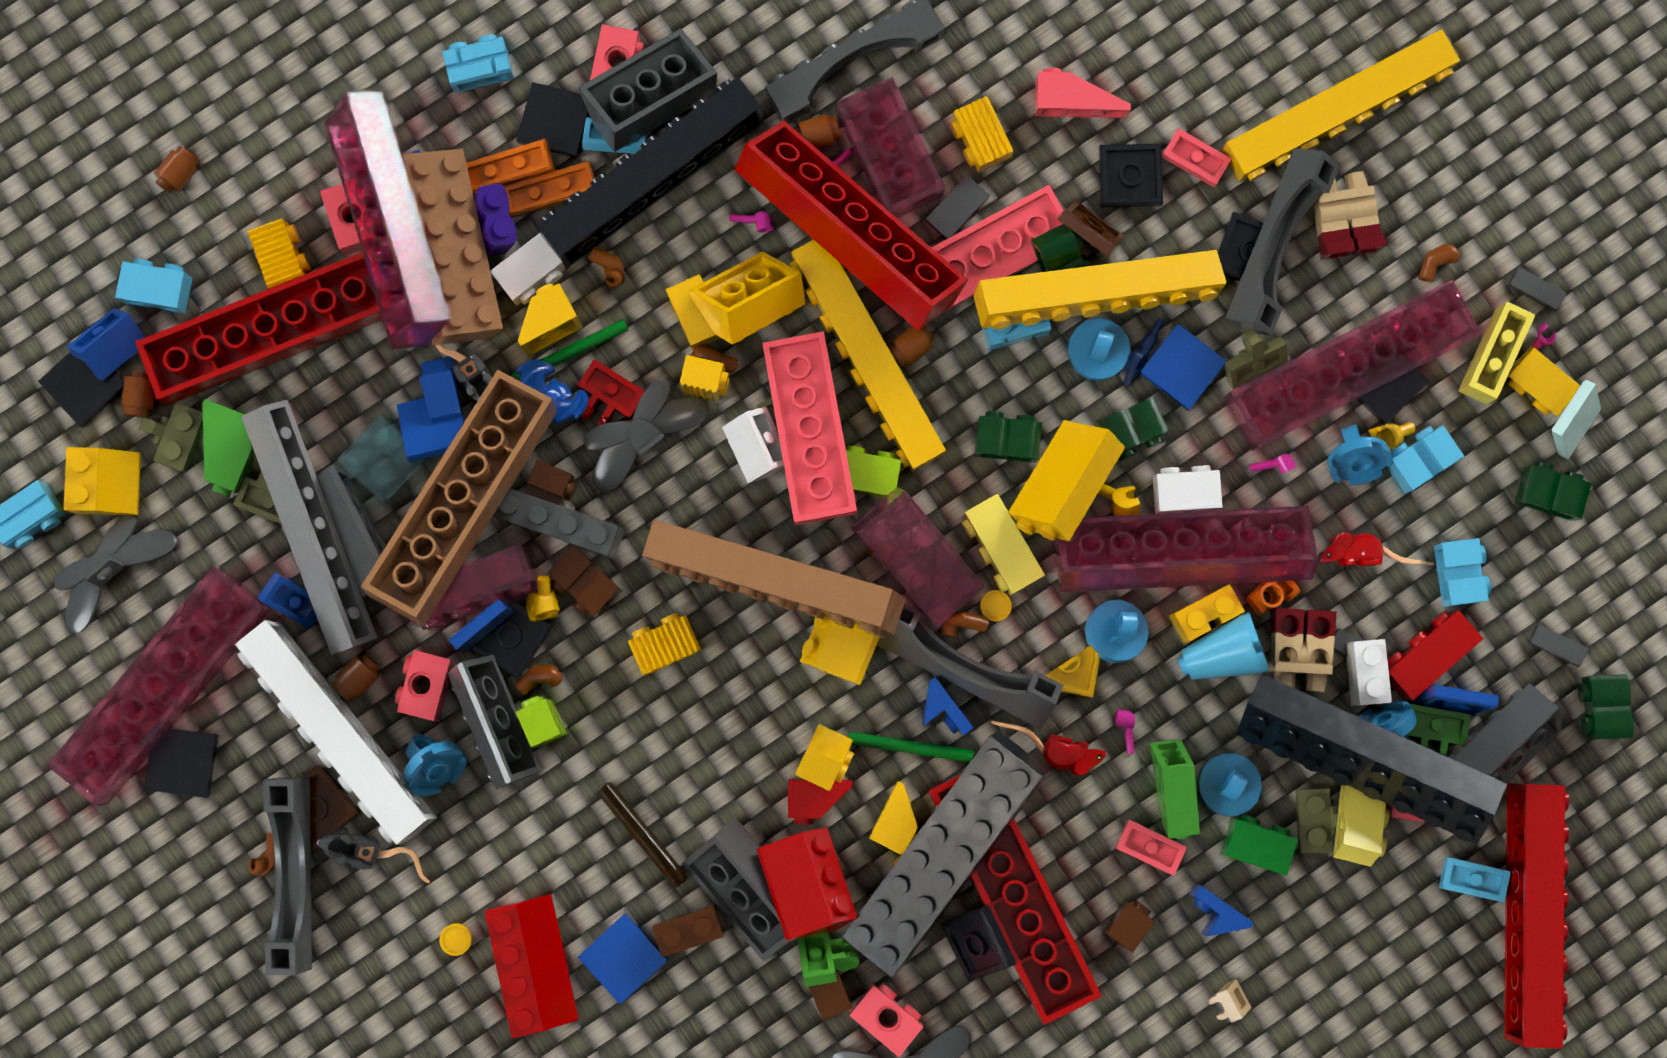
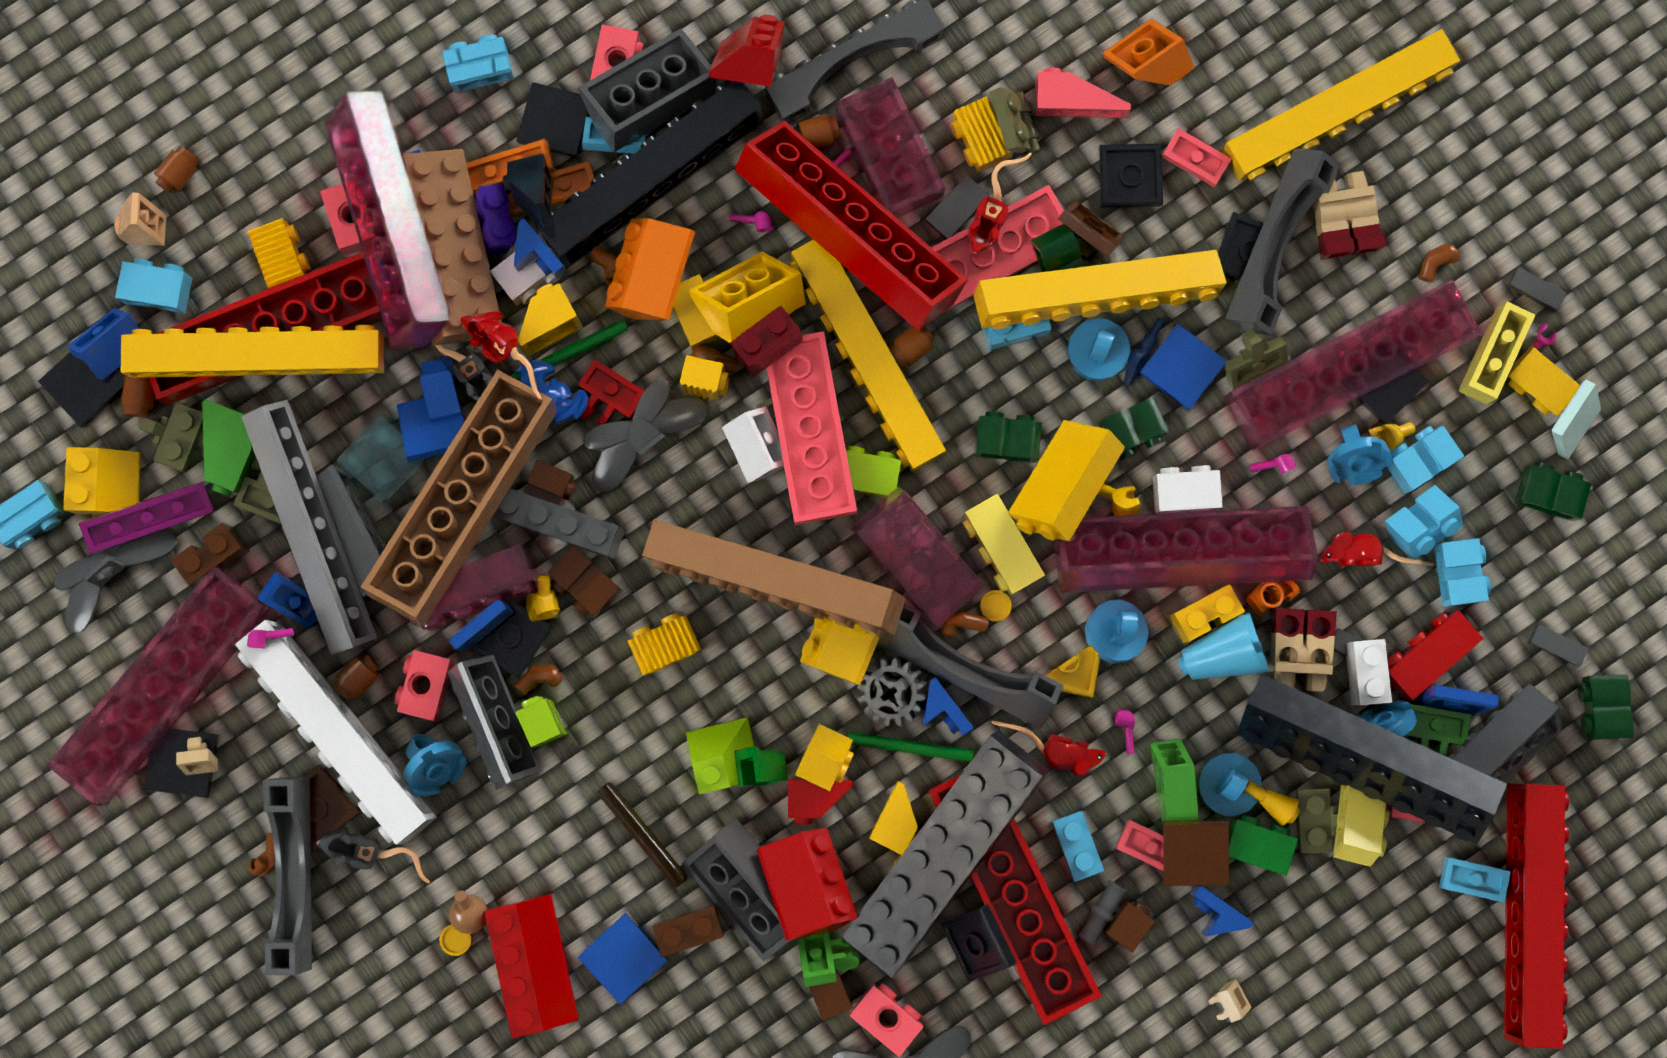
(140, 222): none -> light nougat slope
(146, 517): none -> magenta plate
(197, 758): none -> tan tile
(221, 550): none -> reddish brown brick
(252, 352): none -> yellow brick
(258, 638): none -> dark pink hand
(467, 913): none -> medium nougat piece
(497, 340): none -> red animal
(530, 246): none -> blue slope
(531, 188): none -> black slope
(649, 269): none -> orange slope
(714, 753): none -> lime slope
(750, 52): none -> red slope
(760, 767): none -> green window
(766, 341): none -> dark red brick
(900, 701): none -> dark grey gear
(990, 213): none -> red animal
(1015, 121): none -> olive plate
(1077, 846): none -> medium azure plate
(1102, 912): none -> dark grey pin
(1151, 54): none -> orange slope
(1196, 853): none -> reddish brown tile
(1279, 806): none -> yellow cone
(1425, 523): none -> medium azure brick

